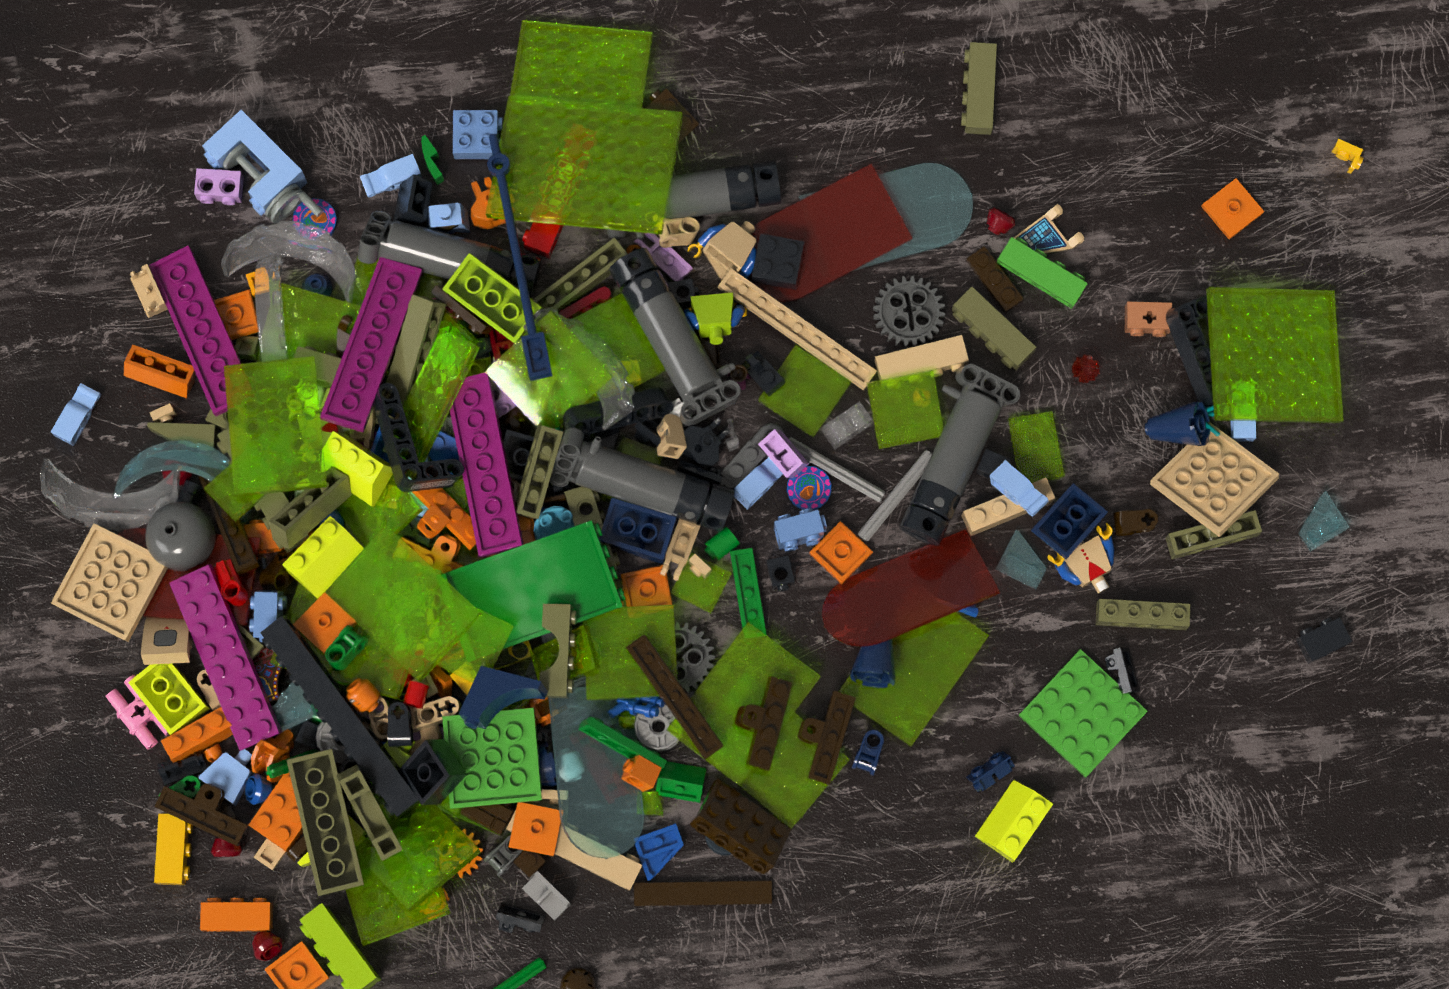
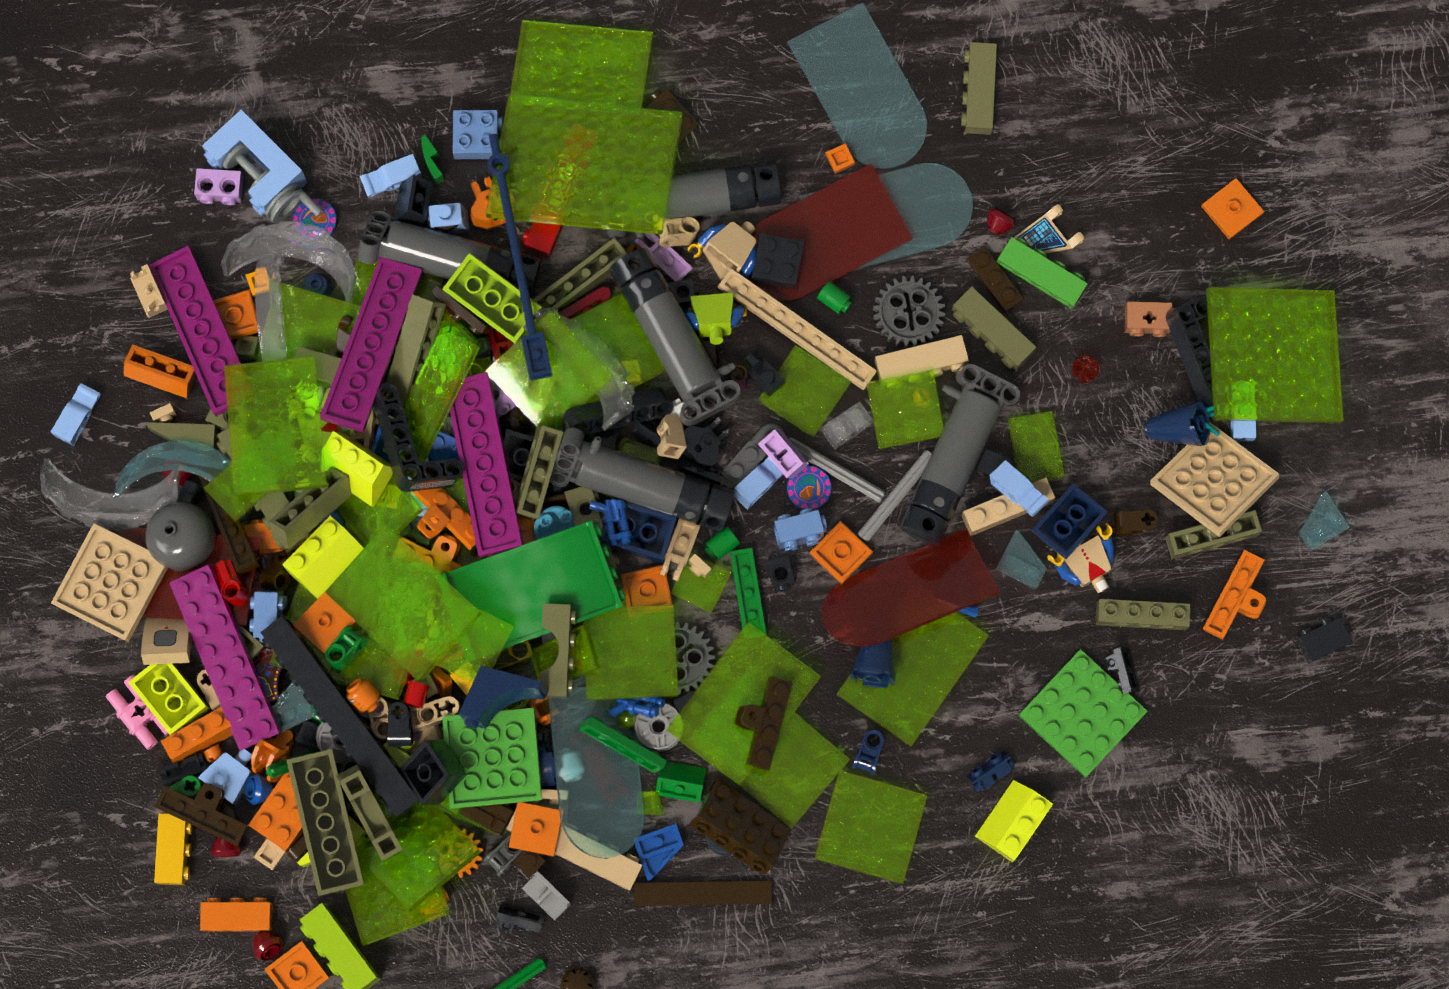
(613, 512): none -> blue piece
(640, 773): orange brick -> none
(674, 697): dark brown tile -> none
(732, 442): clear hand -> none
(827, 736): dark brown plate -> none
(835, 298): none -> green brick
(840, 158): none -> orange plate
(862, 89): none -> clear light blue piece
(871, 827): none -> clear neon green plate
(1237, 596): none -> orange plate
(1347, 151): yellow bracket -> none

